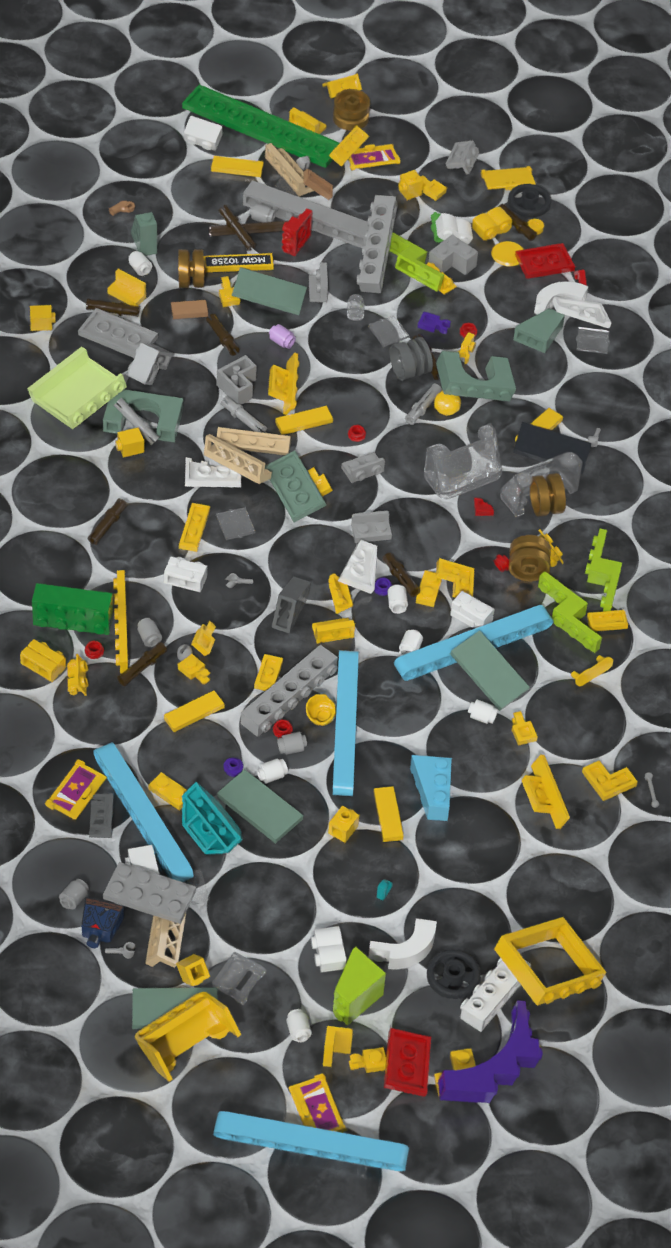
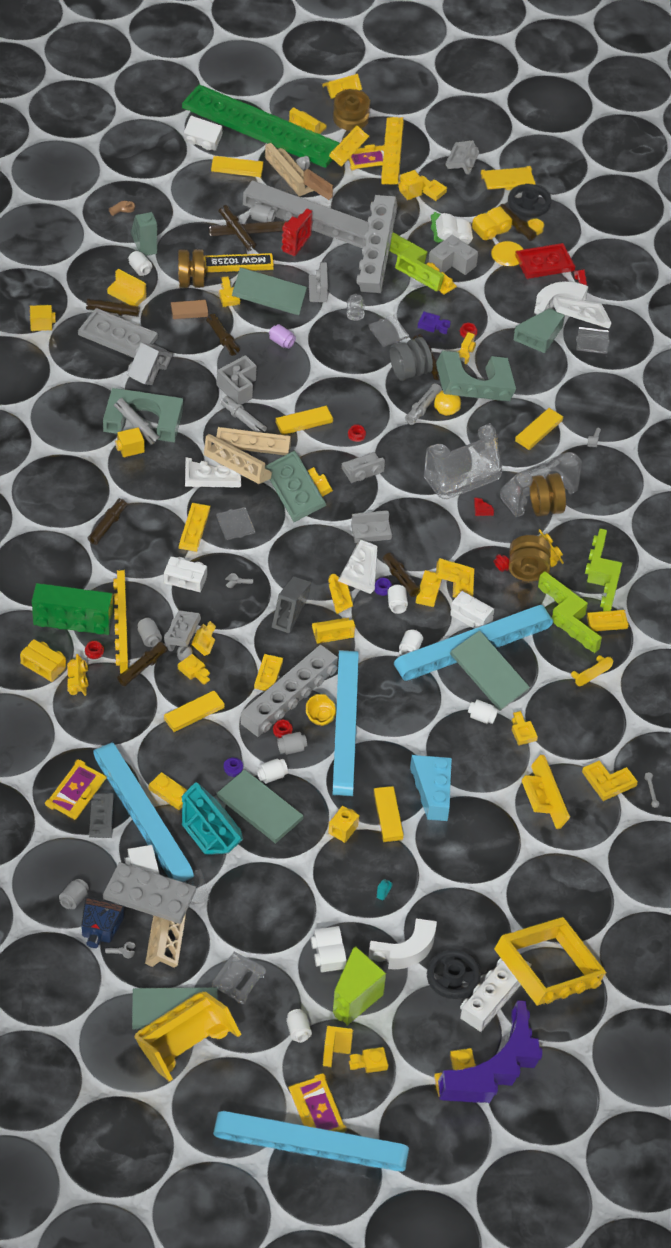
(76, 388): yellowish green panel -> none
(181, 629): none -> light grey bracket
(193, 970): yellow brick -> none
(283, 383): yellow bracket -> none
(392, 150): none -> yellow plate
(407, 1062): red tile -> none
(546, 444): black tile -> none

